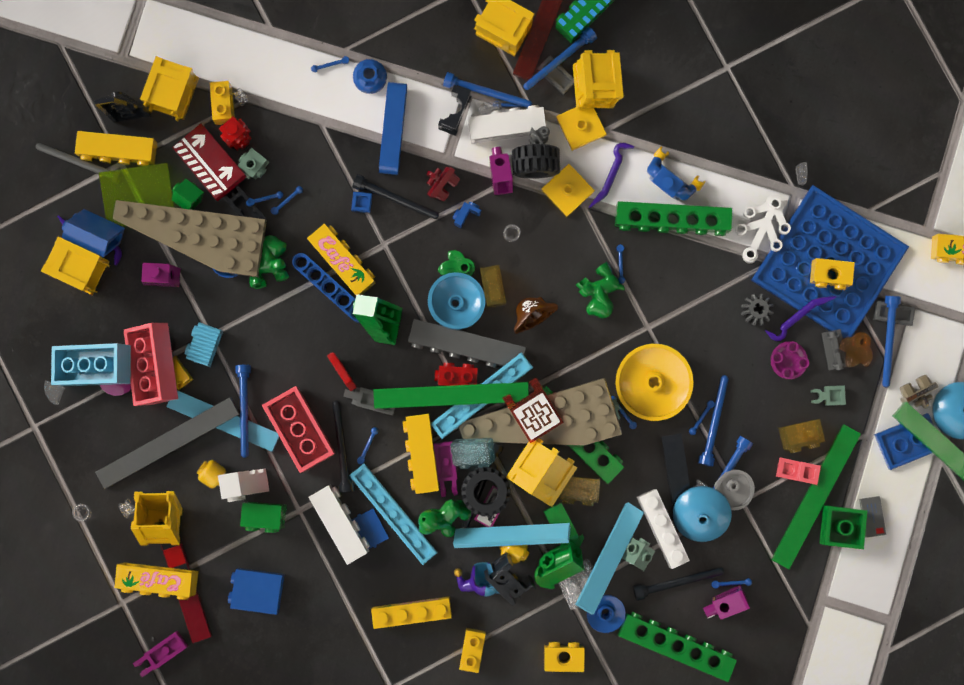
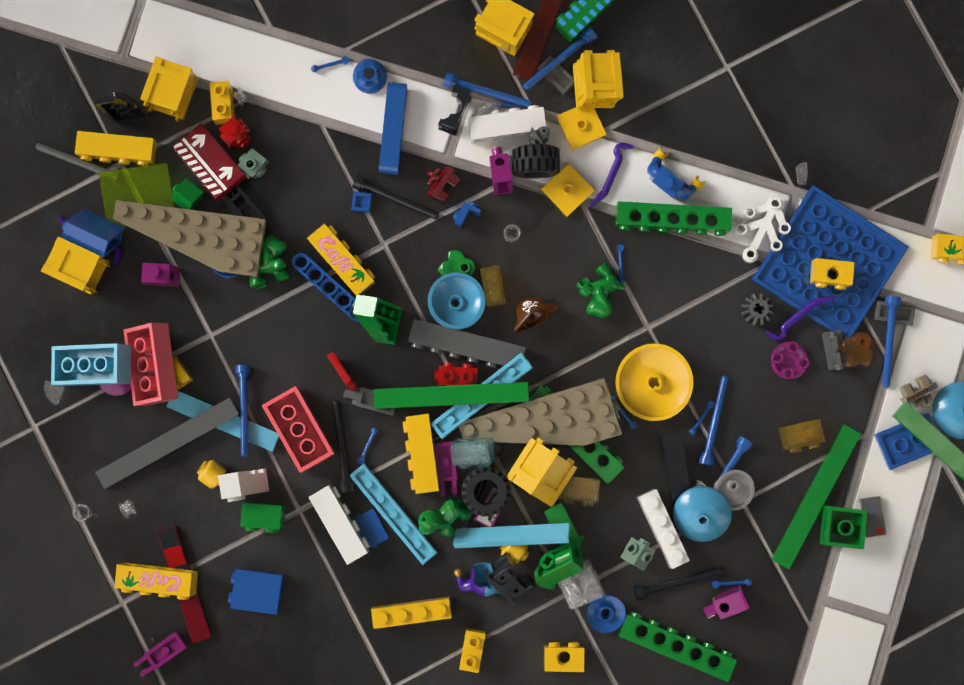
(156, 508): yellow container -> none
(203, 344): medium azure brick -> none
(250, 202): blue hinge -> none
(275, 210): blue hinge -> none
(534, 412): flag -> none
(609, 558): medium azure tile -> none
(798, 471): coral slope -> none
(832, 395): sand green plate -> none

